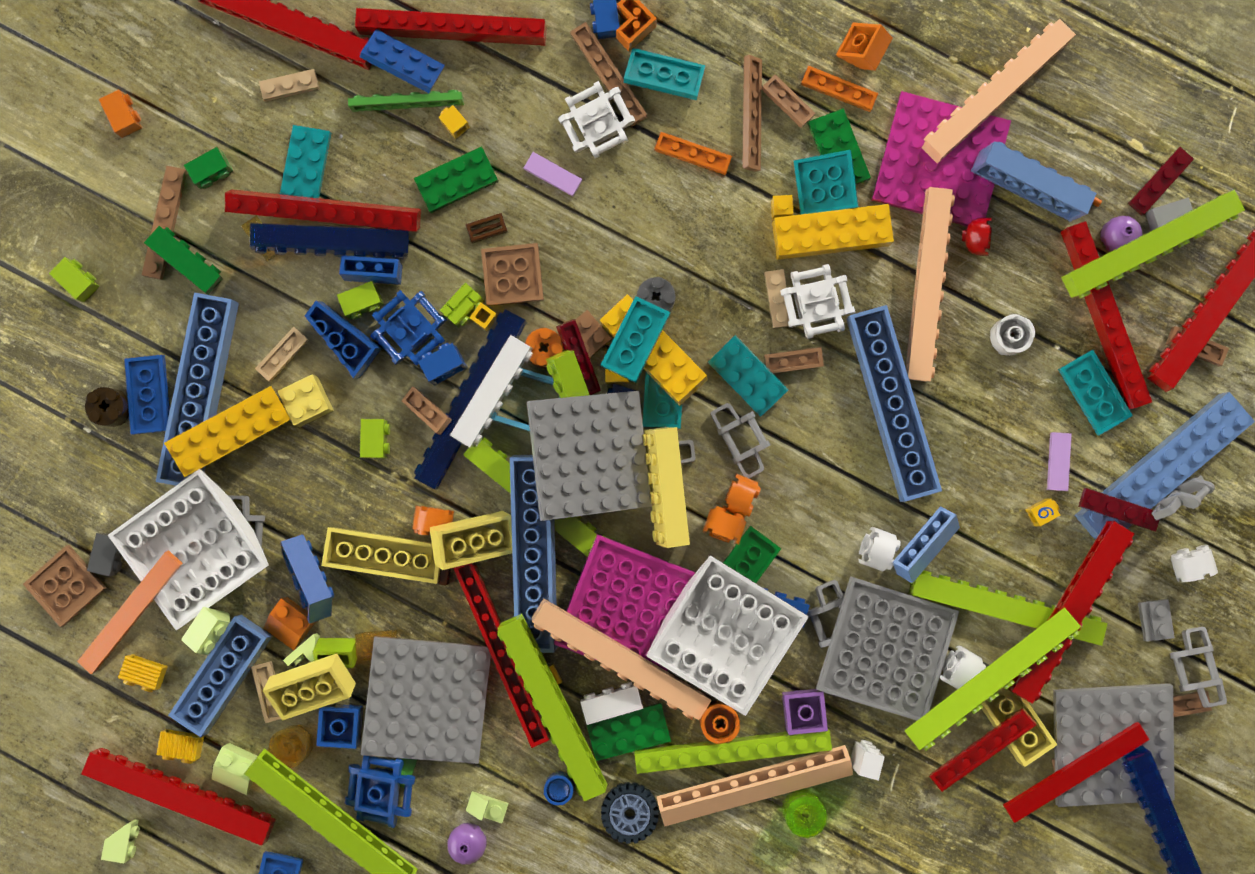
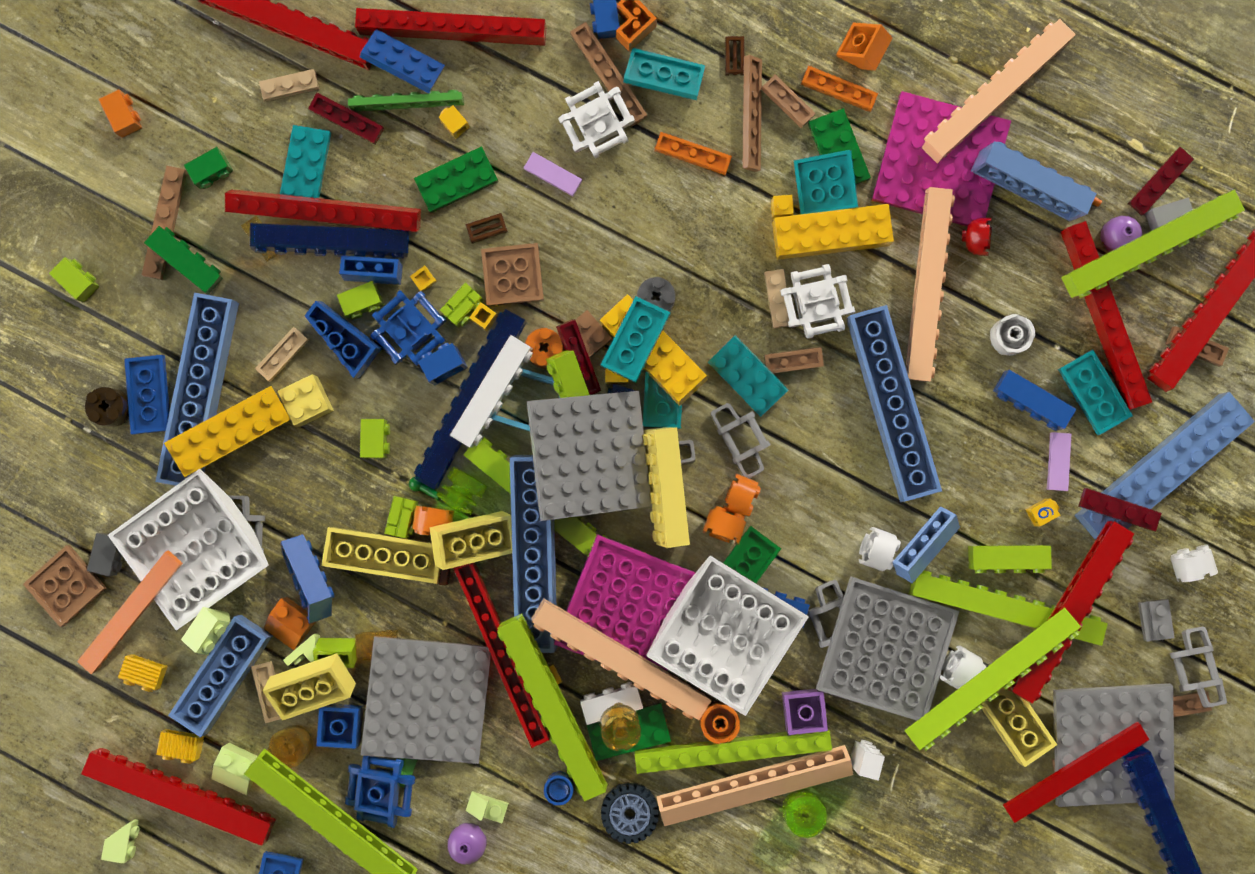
(345, 118): none -> dark red plate
(401, 517): none -> lime brick
(417, 486): none -> green bar
(423, 278): none -> yellow plate
(426, 410): medium nougat plate -> none
(461, 491): none -> clear neon green wheel
(620, 727): none -> clear yellow brick
(734, 71): none -> reddish brown tile
(982, 749): red tile -> none
(1010, 557): none -> lime brick
(1034, 400): none -> blue brick
(1183, 496): light grey bar -> none

